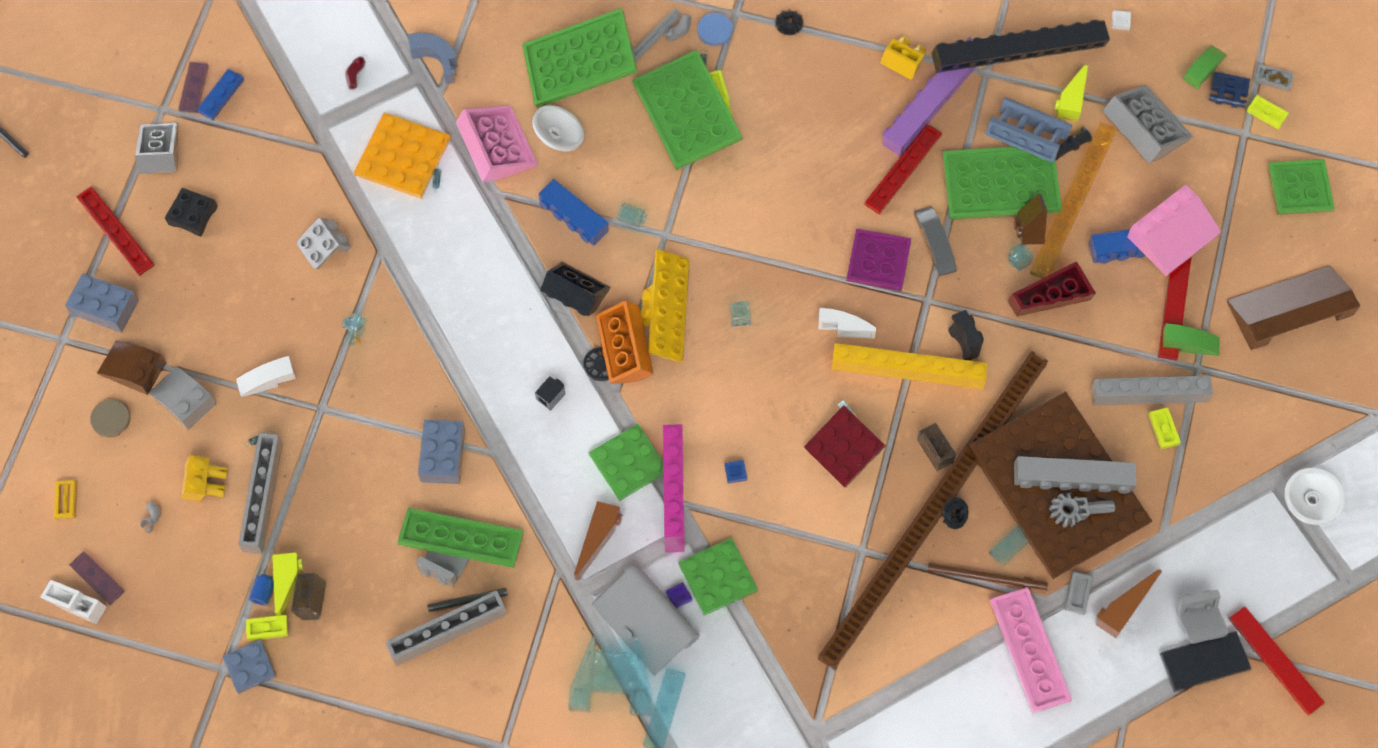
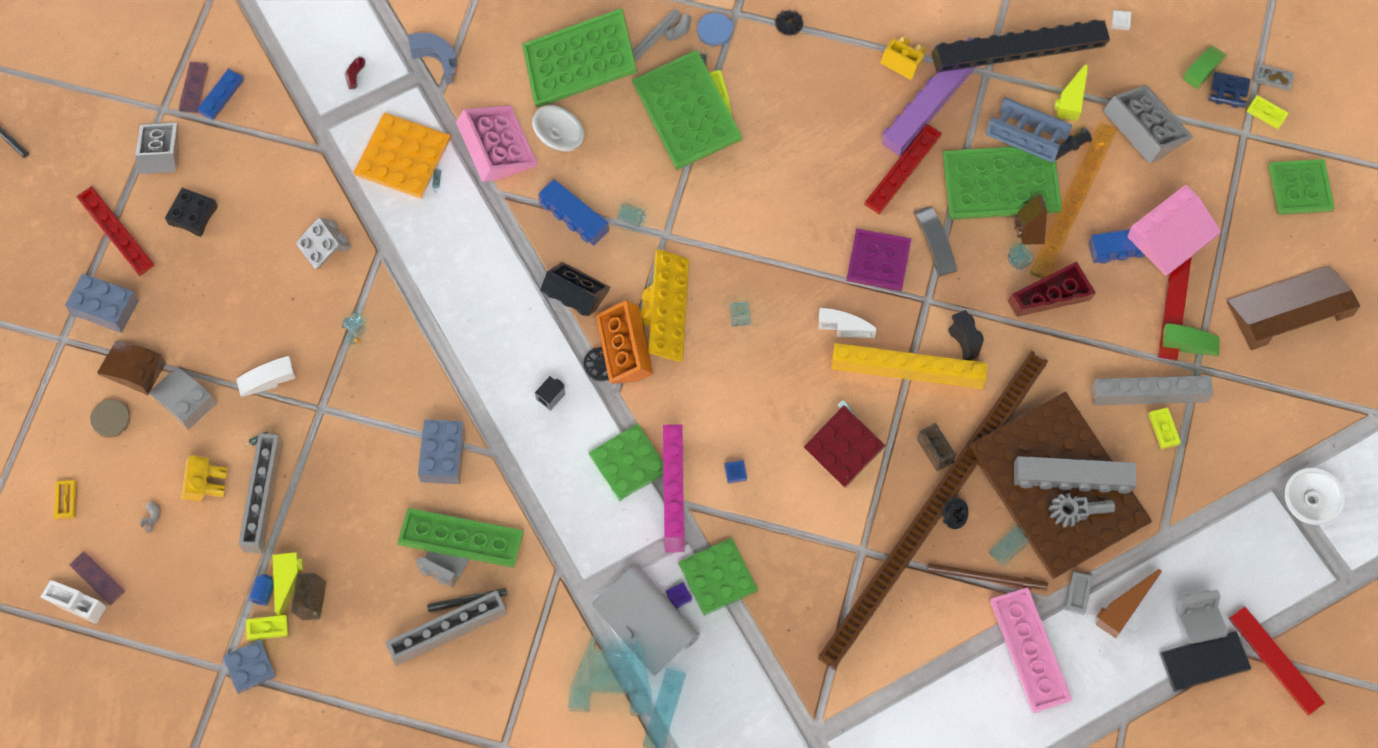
(601, 528): dark orange slope -> none

